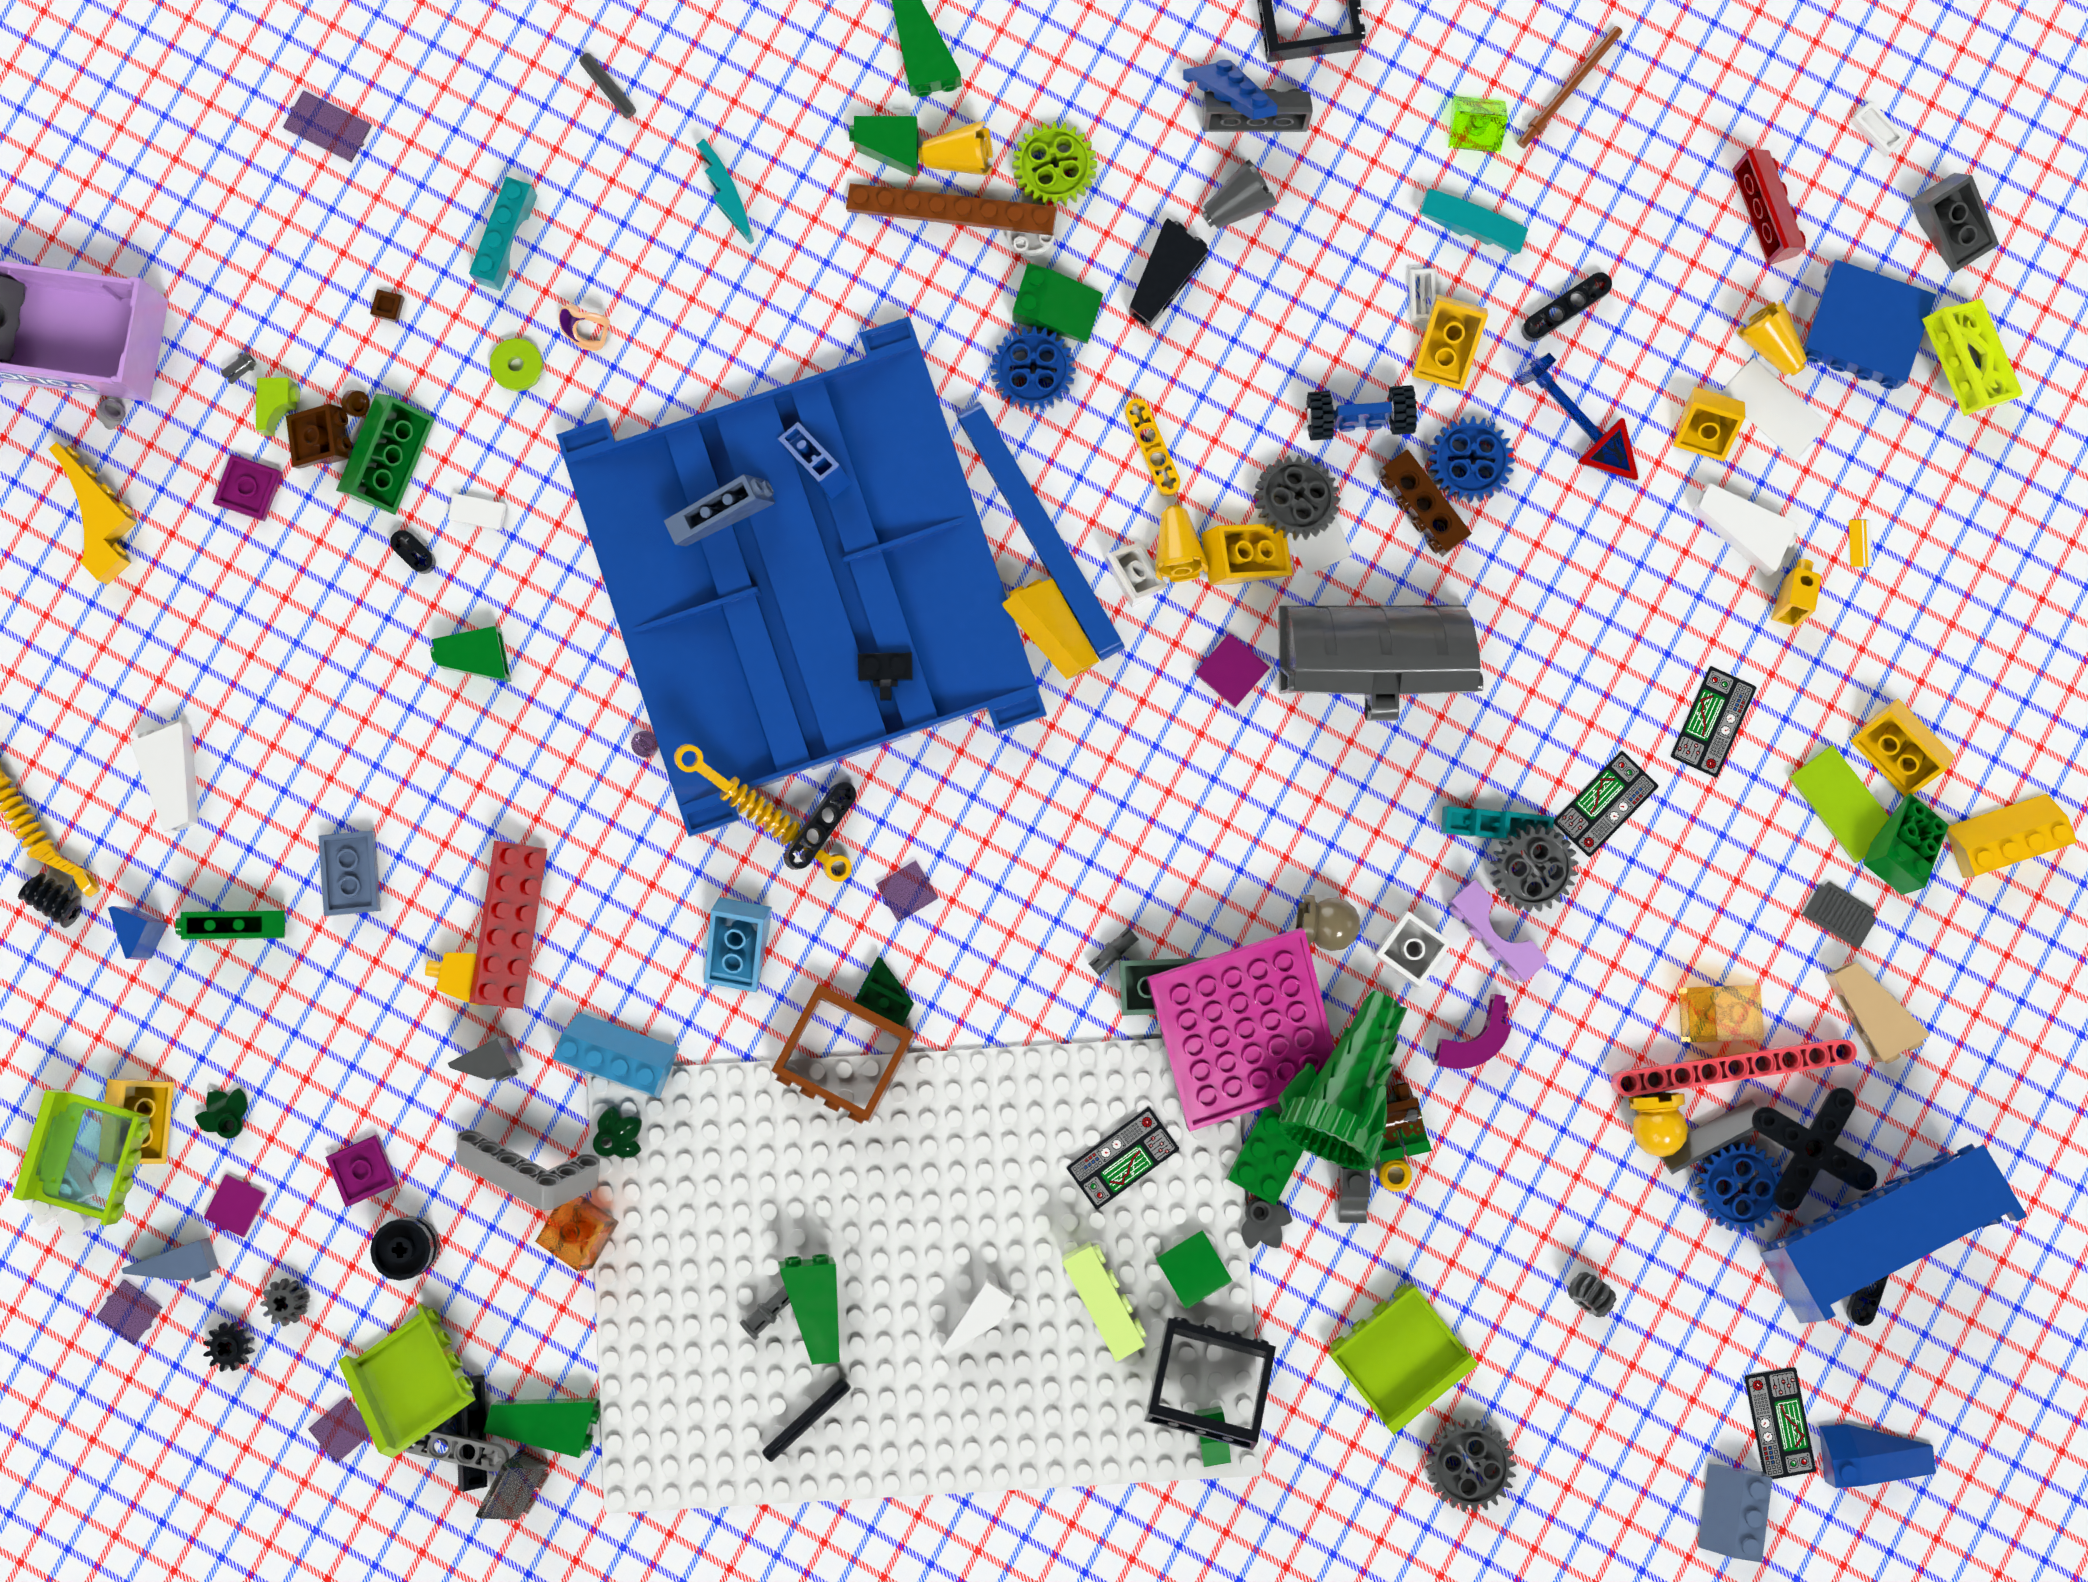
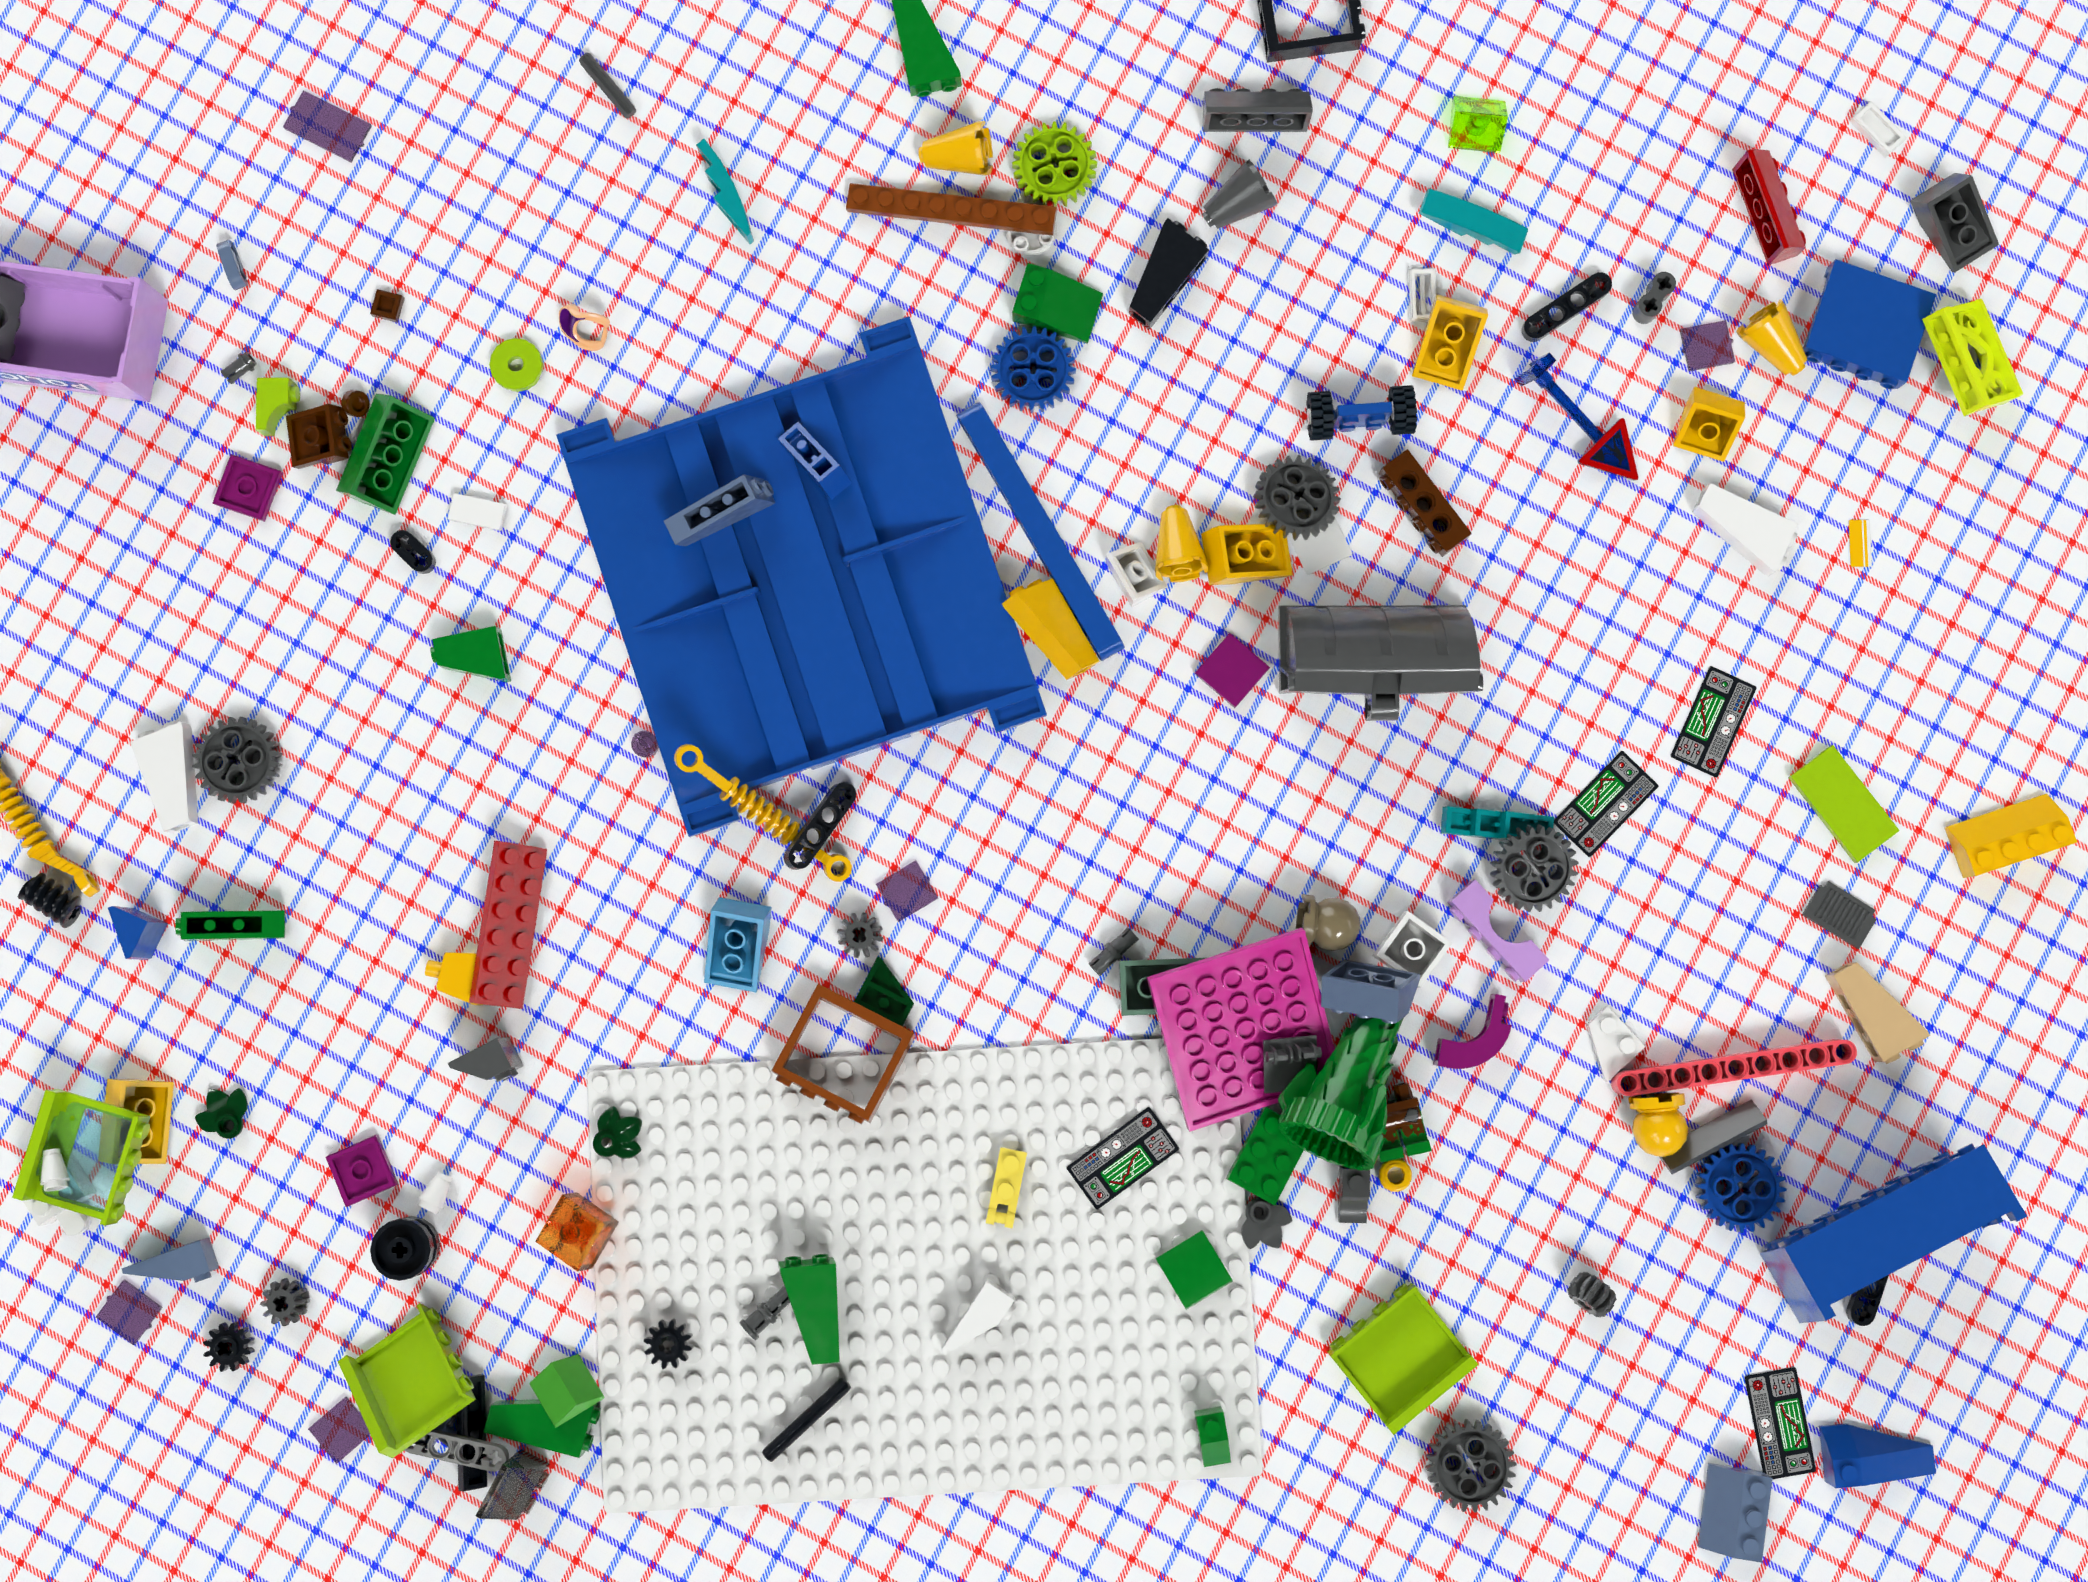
(53, 1172): none -> white cone
(102, 517): yellow arch -> none
(110, 413): light grey tile -> none
(219, 745): none -> dark grey gear
(232, 264): none -> sand blue beam
(235, 1205): magenta piece -> none
(349, 873): sand blue plate -> none
(435, 1194): none -> white cone
(510, 211): teal arch -> none
(523, 1177): light grey beam -> none
(566, 1389): none -> bright green slope
(616, 1055): dark azure slope -> none
(673, 1333): none -> black gear
(851, 936): none -> dark grey gear
(885, 670): black hinge -> none
(888, 140): green slope -> none
(1006, 1186): none -> light yellow plate
(1105, 1304): yellowish green brick -> none
(1149, 448): yellow beam -> none
(1198, 1424): black window -> none
(1232, 86): blue wing -> none
(1286, 1058): none -> dark grey hinge
(1369, 991): none -> sand blue slope
(1470, 436): blue gear -> none
(1539, 122): dark orange bar -> none
(1612, 1042): none -> white wing
(1654, 297): none -> dark grey axle
(1707, 345): none -> clear purple piece
(1721, 1013): clear yellow slope -> none
(1775, 408): white sticker -> none
(1797, 594): yellow torso -> none
(1826, 1155): black piece -> none
(1903, 748): yellow slope -> none
(1907, 846): green slope -> none

